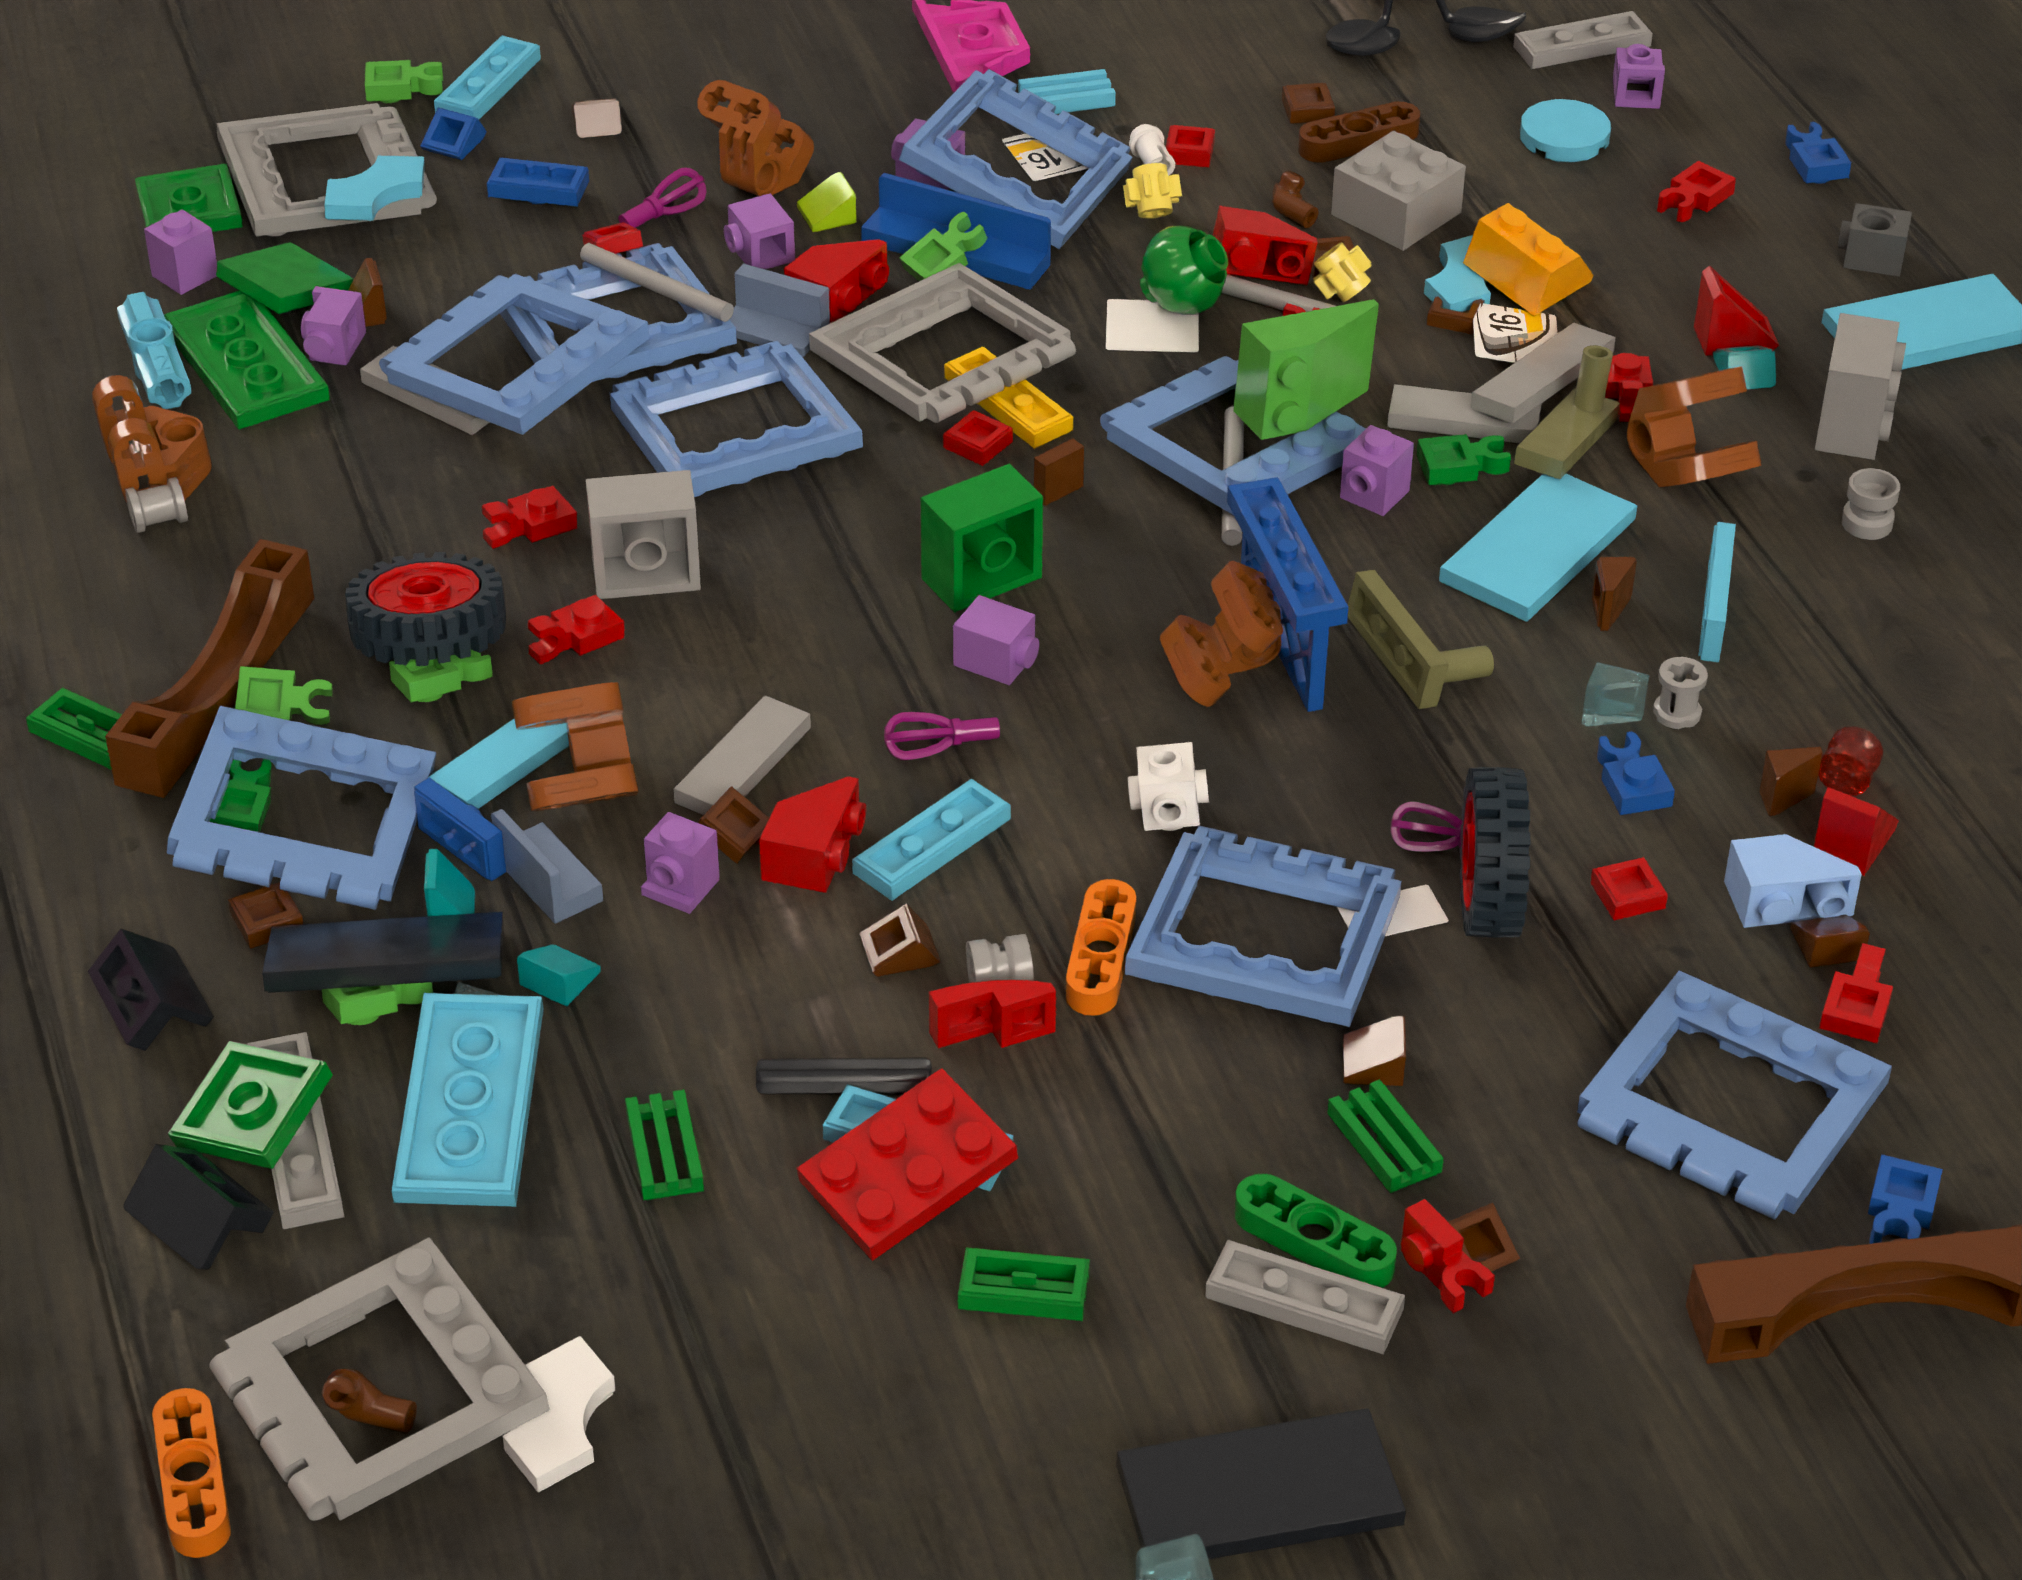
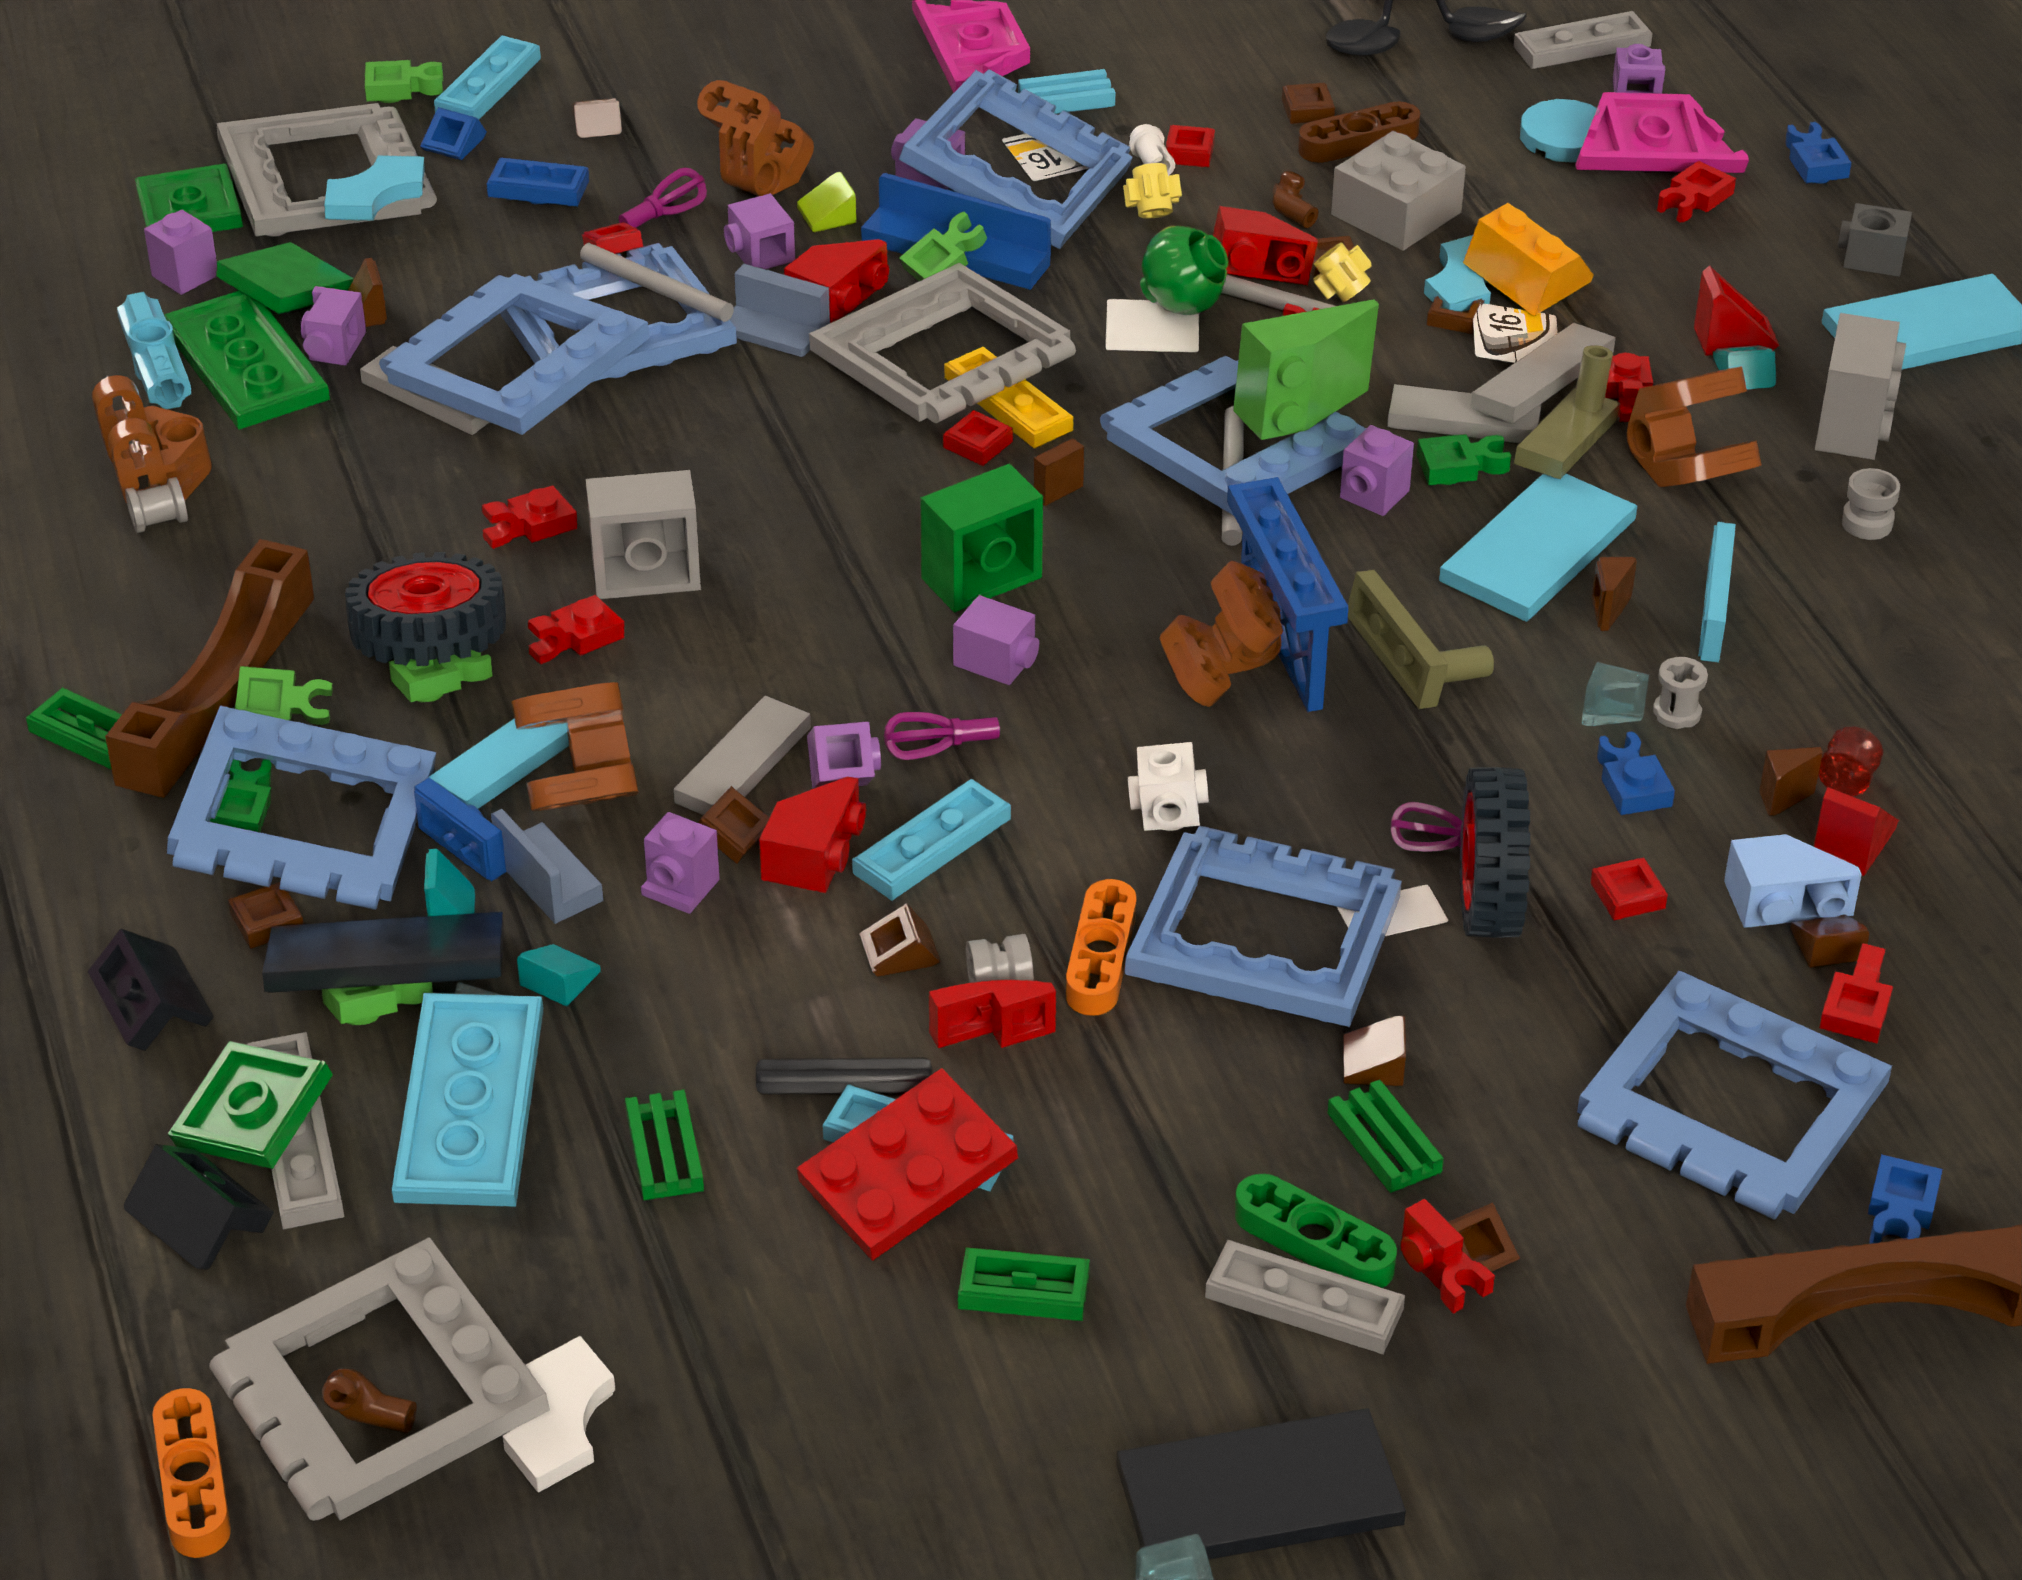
(736, 460): medium blue hinge -> none
(843, 752): none -> medium lavender brick
(1655, 135): none -> dark pink wing

